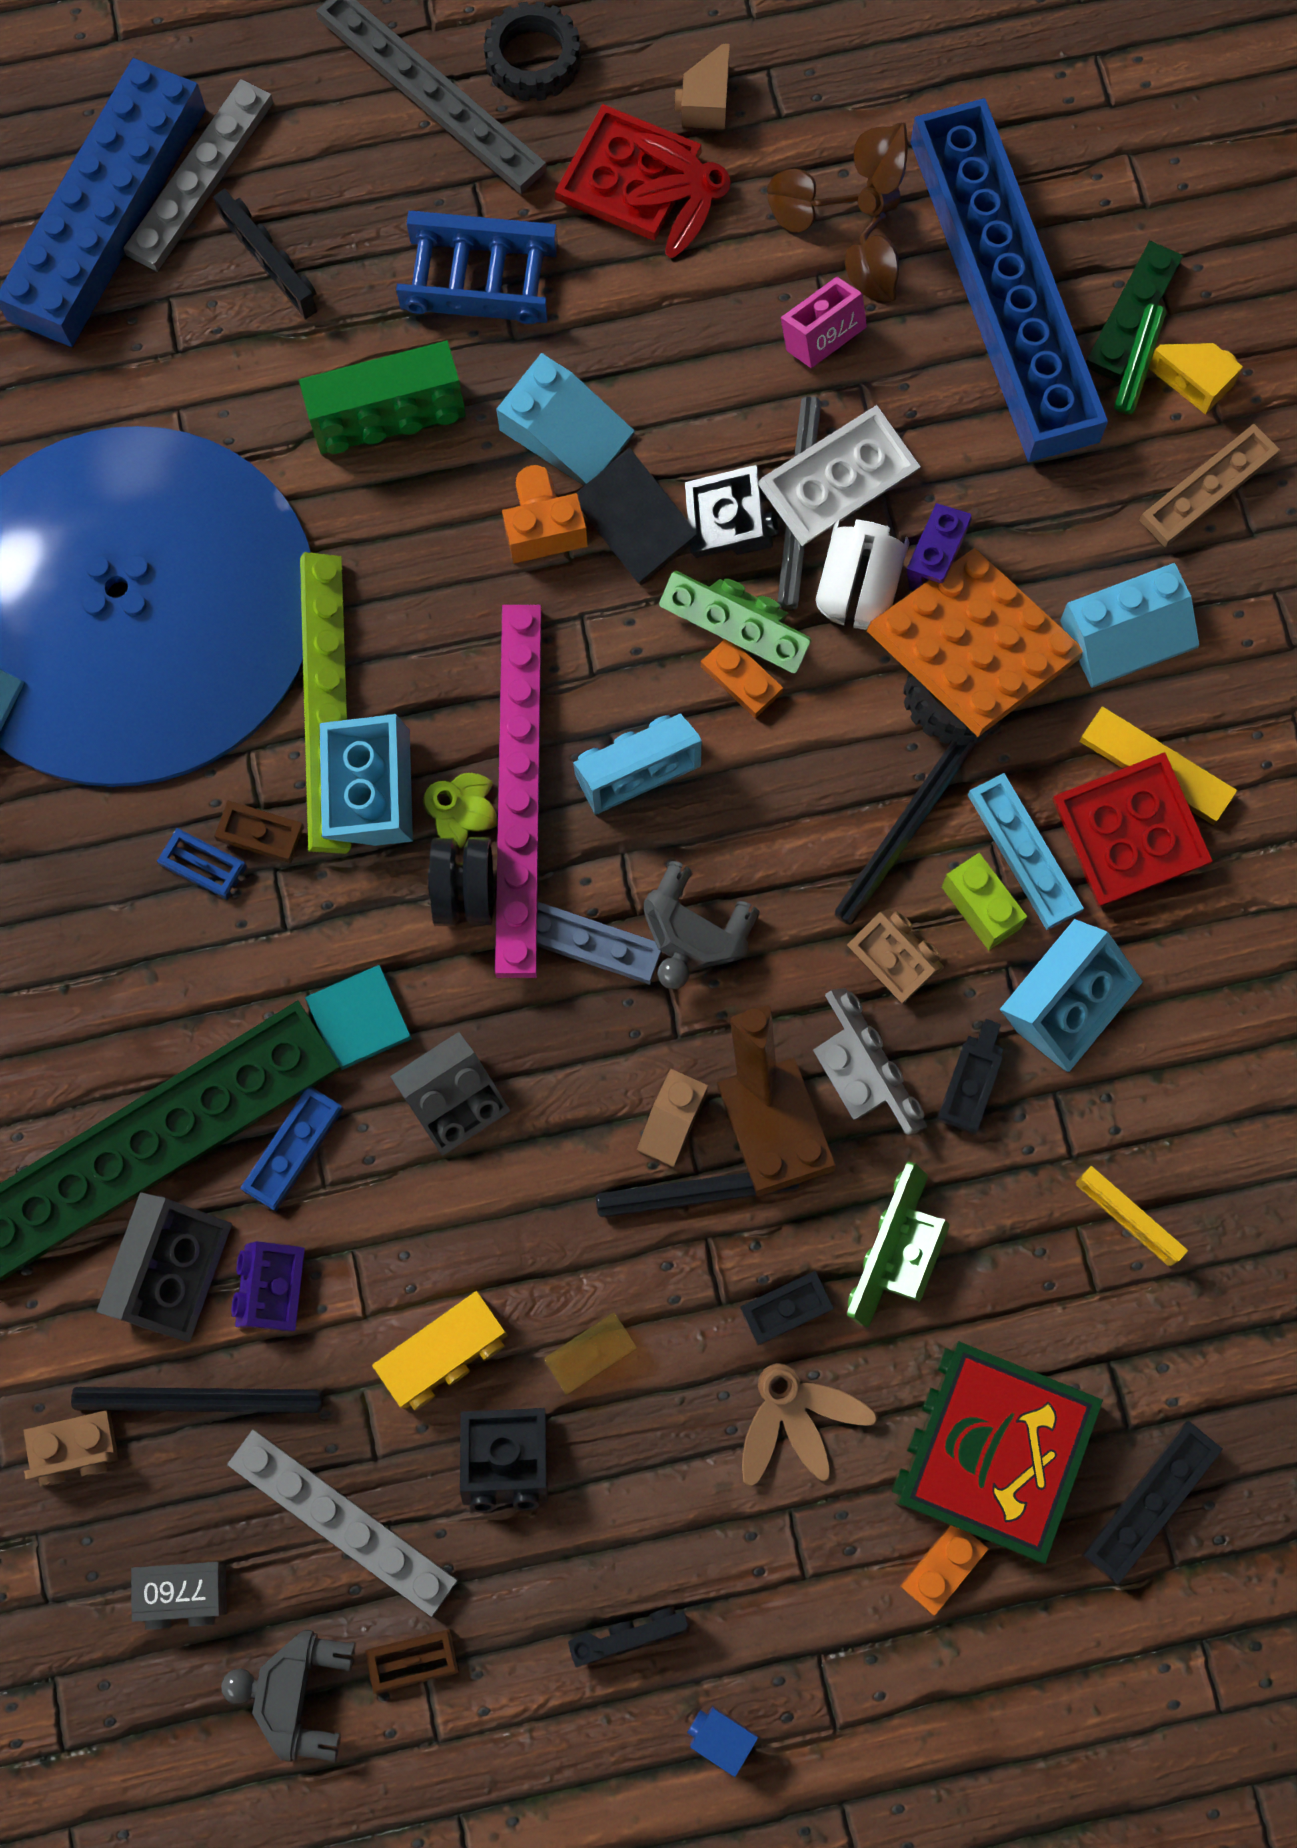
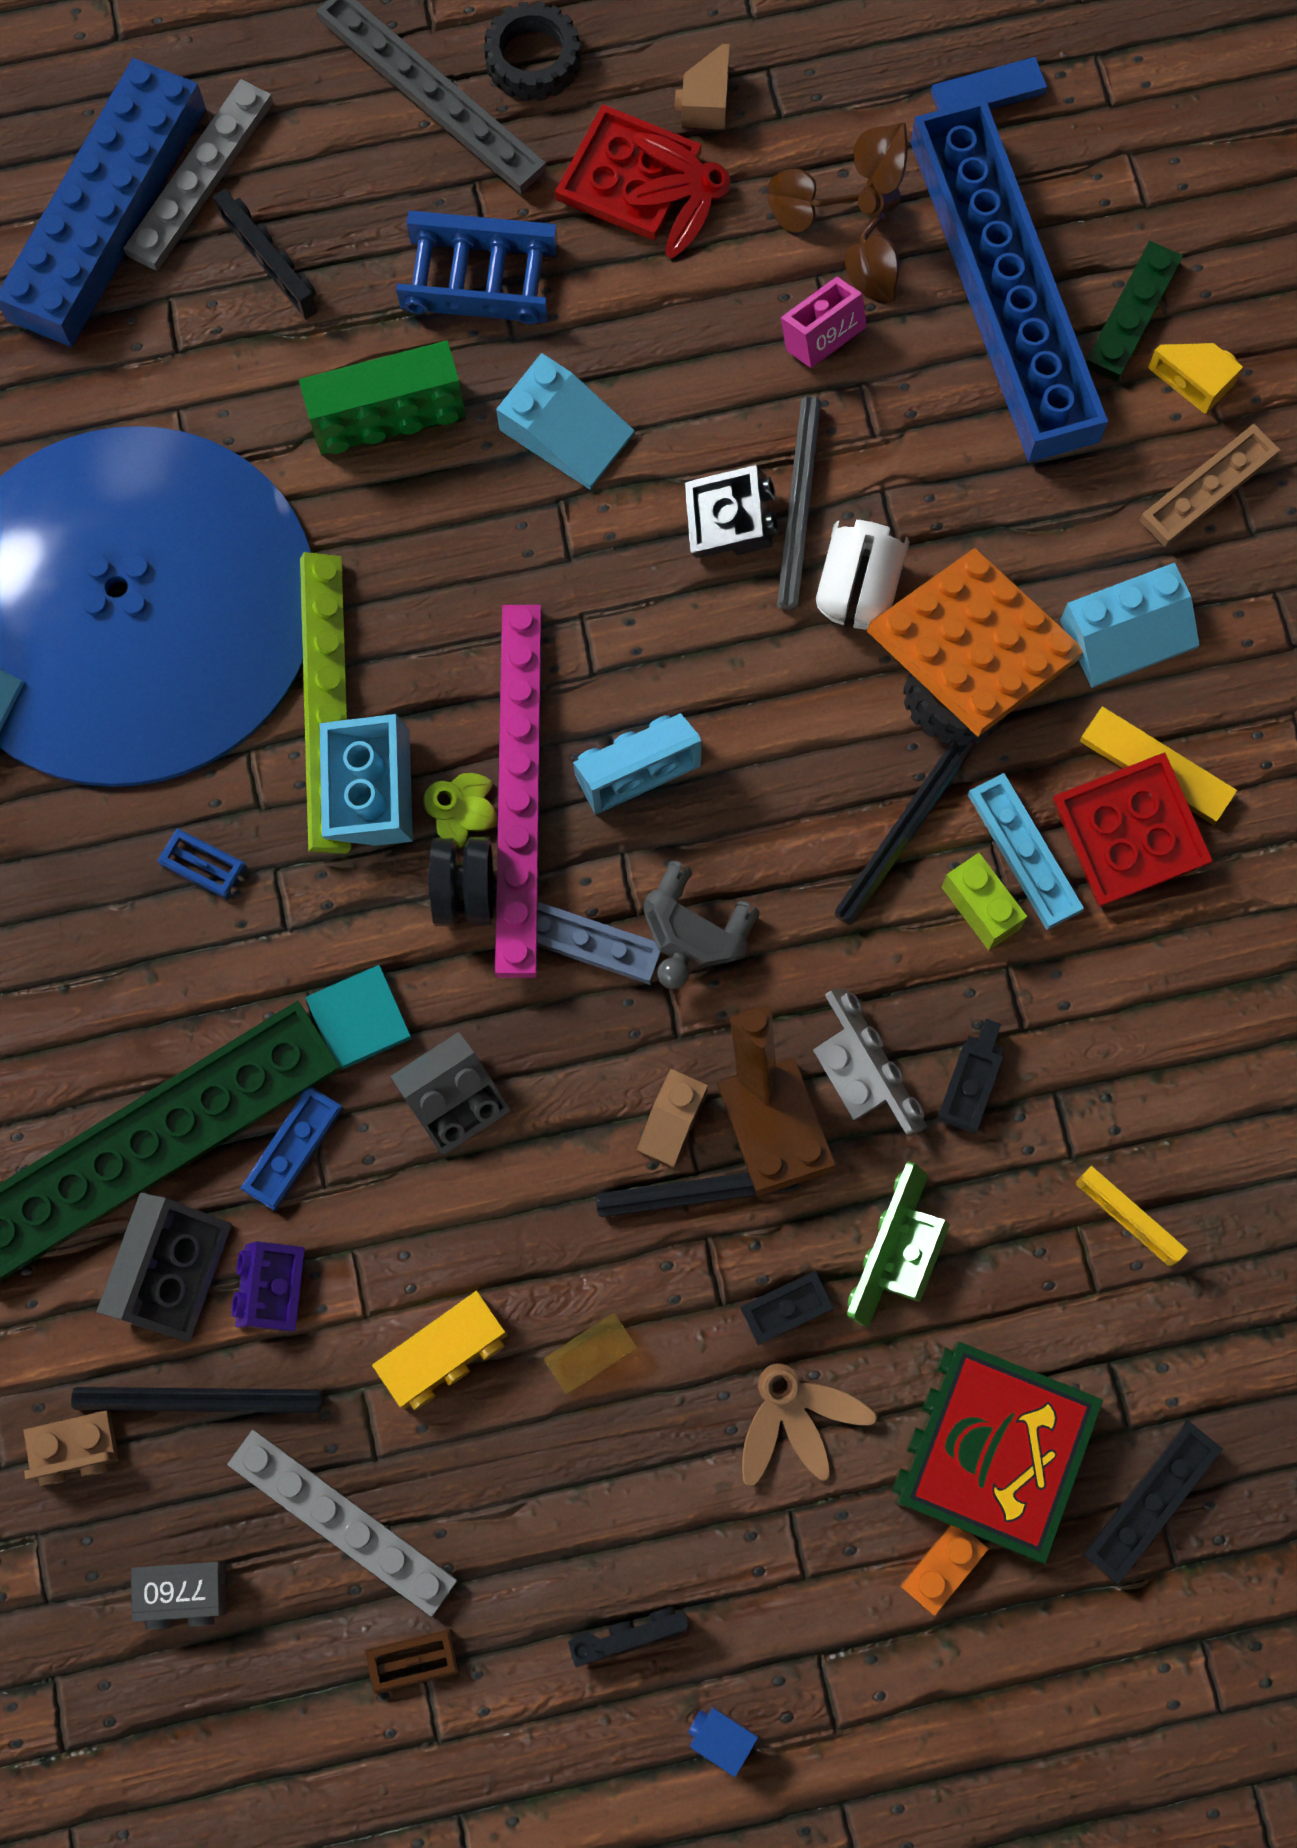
(259, 831): reddish brown plate -> none
(282, 1691): dark grey connector -> none
(503, 1459): black plate -> none
(542, 522): orange brick -> none
(636, 516): black tile -> none
(737, 617): bright green bracket -> none
(741, 677): orange plate -> none
(838, 475): white plate -> none
(896, 954): medium nougat bracket -> none
(937, 546): dark purple bracket -> none
(997, 85): none -> blue tile
(1072, 994): medium azure slope -> none
(1140, 359): green axle -> none

